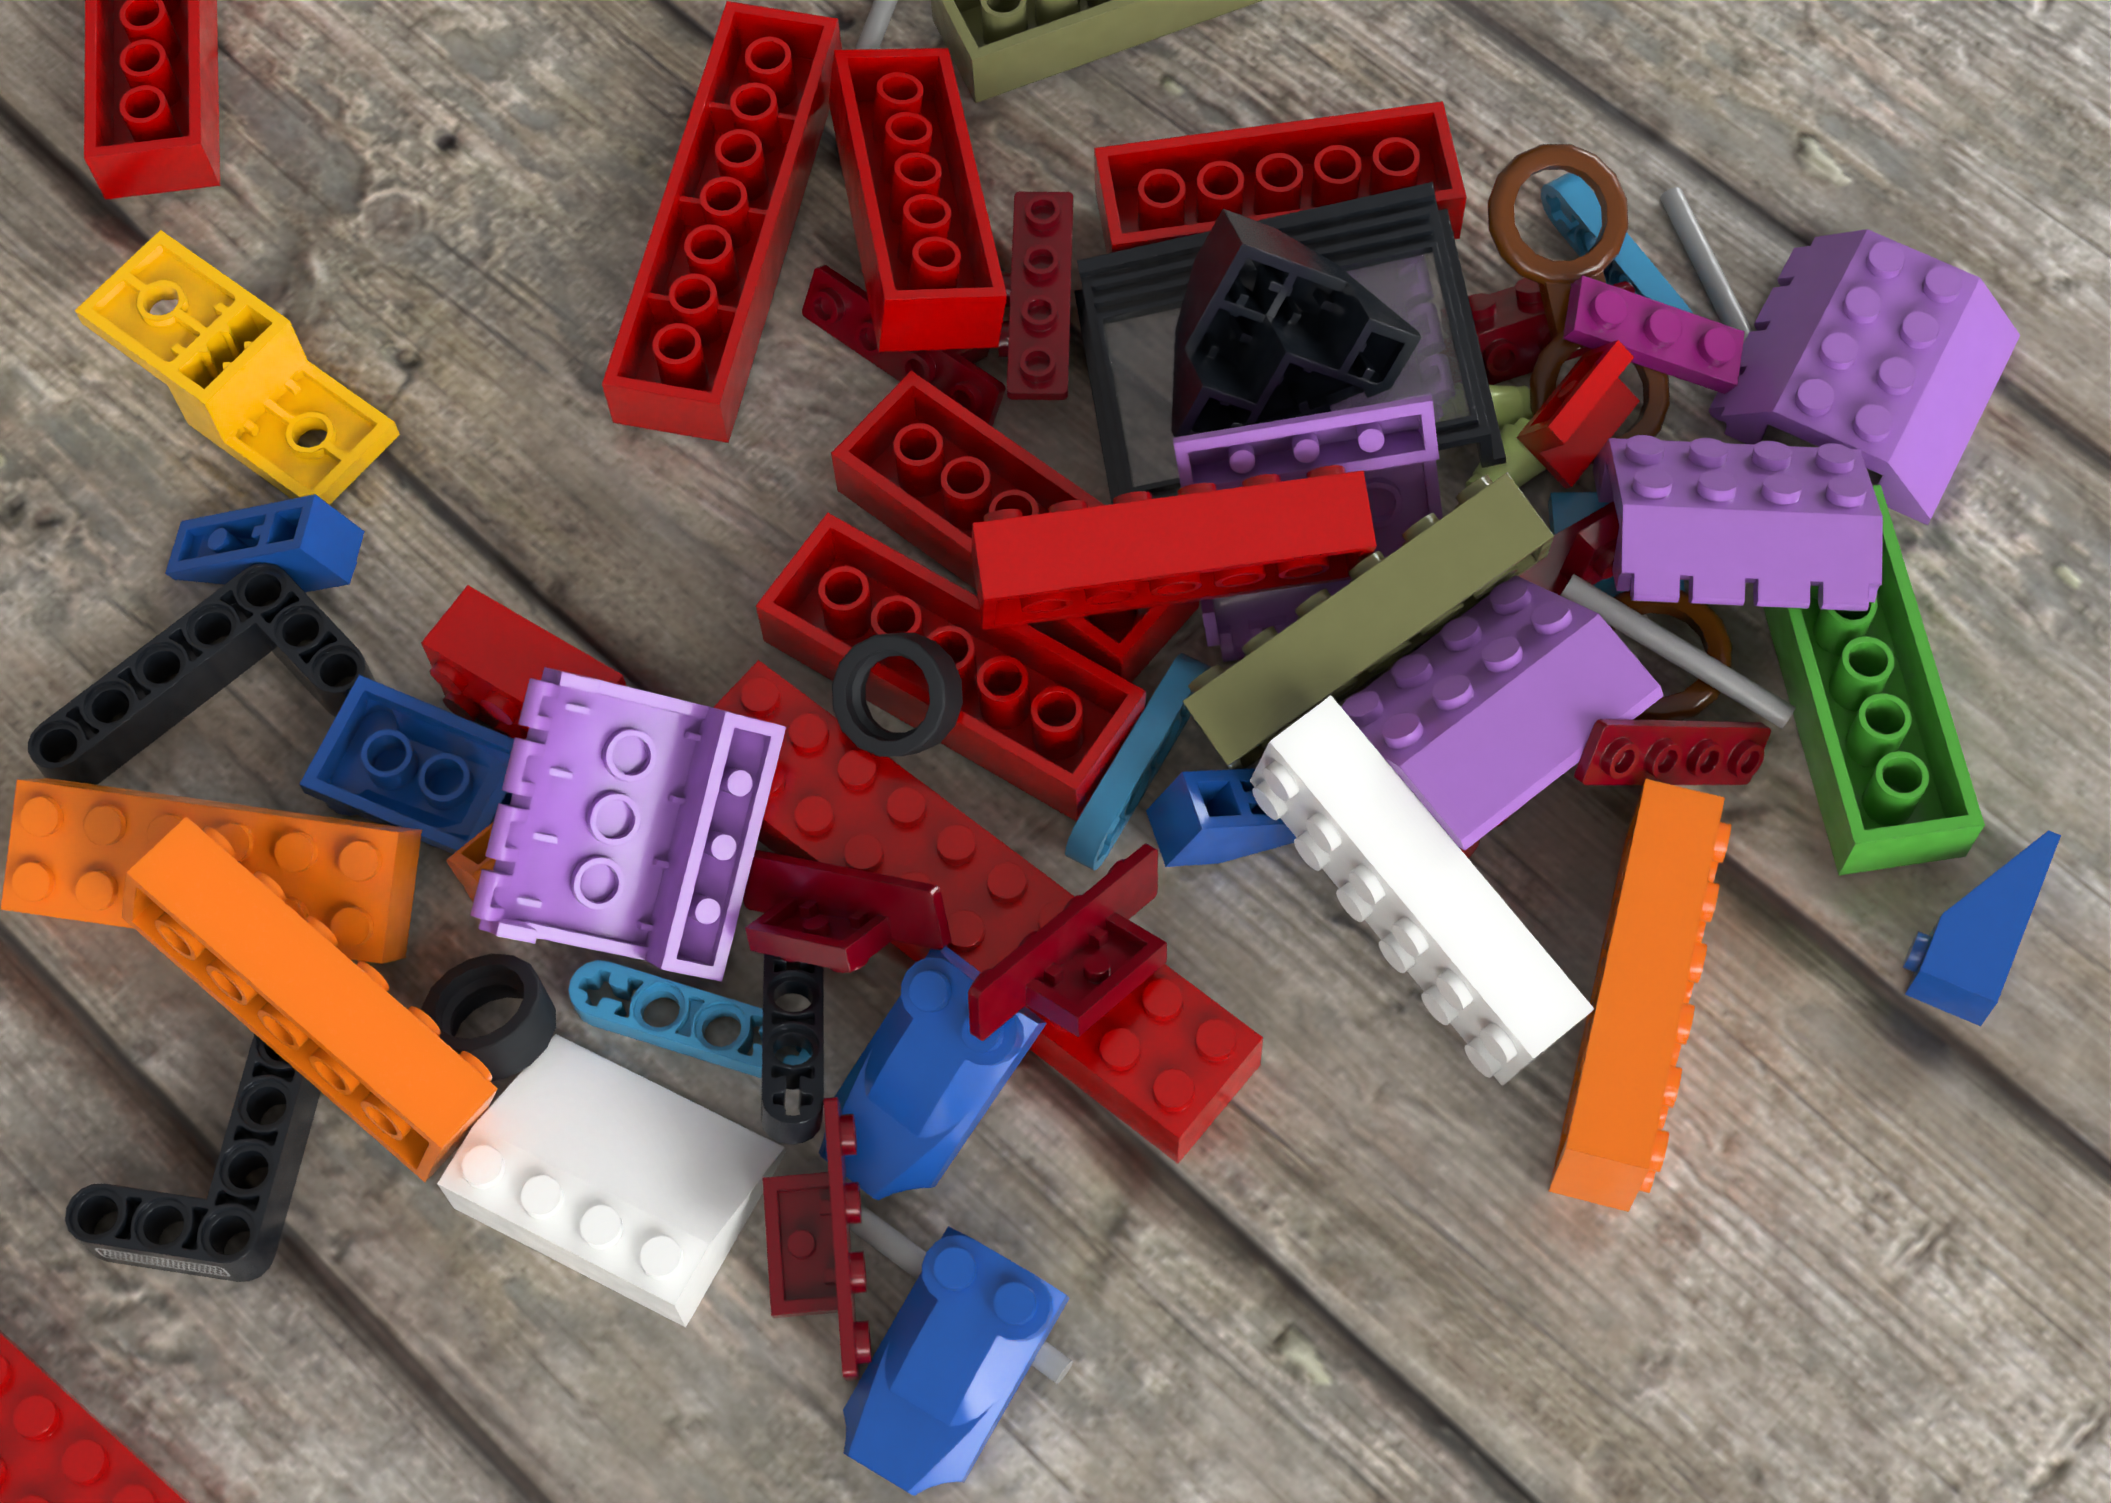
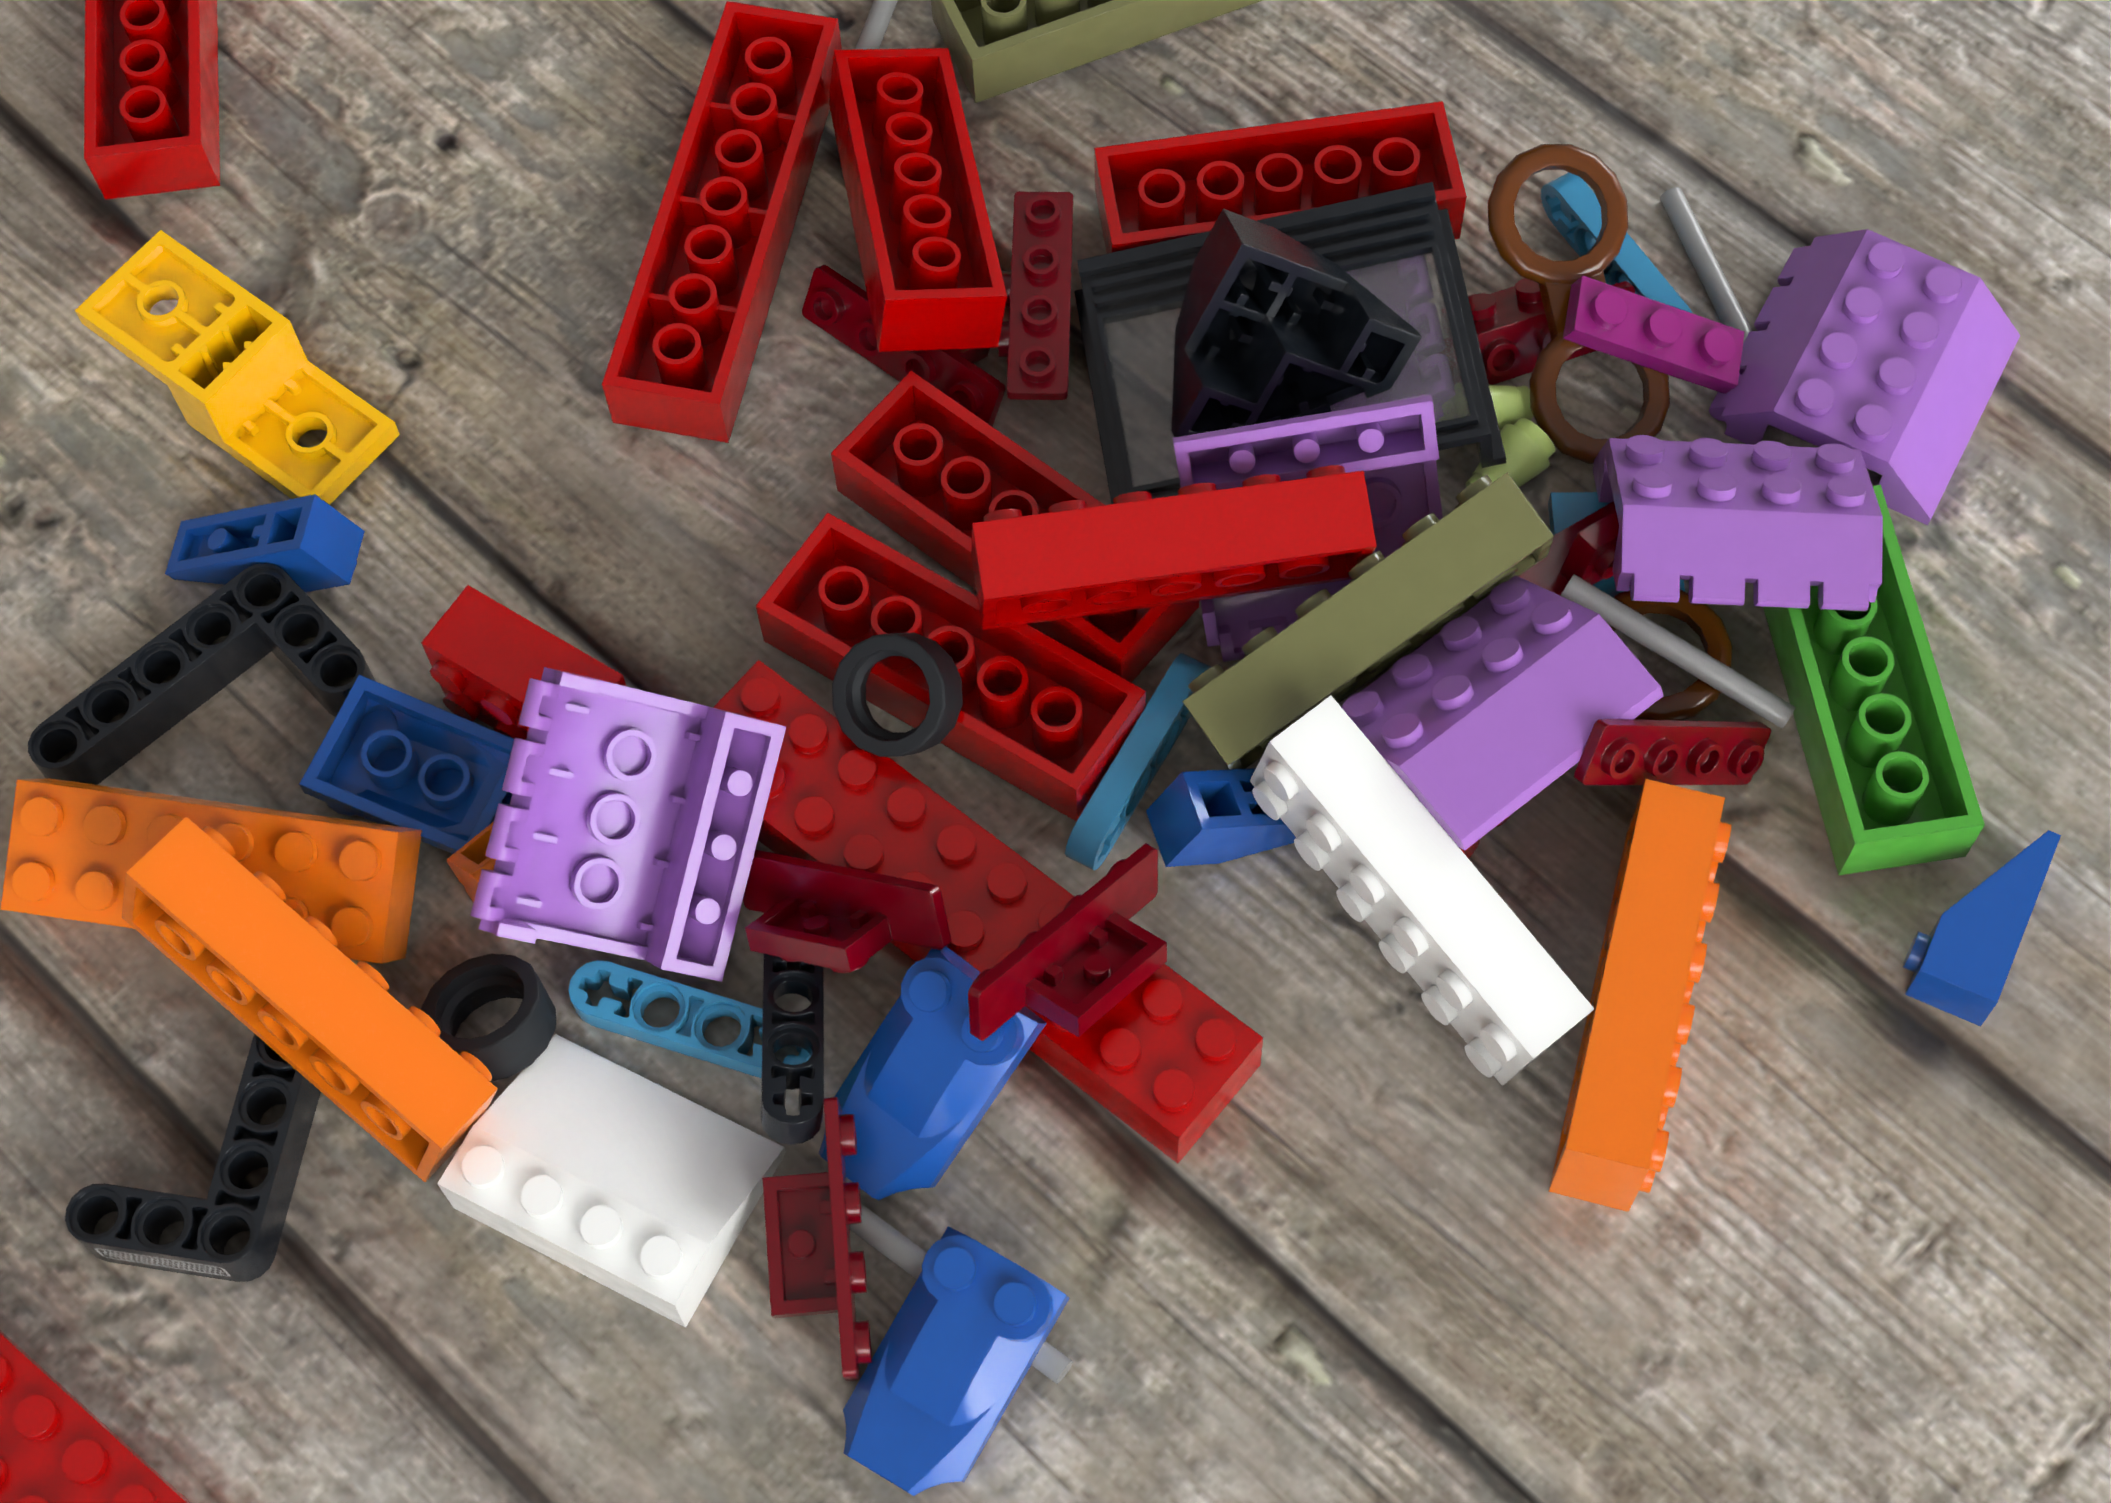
(1581, 413): red panel -> none

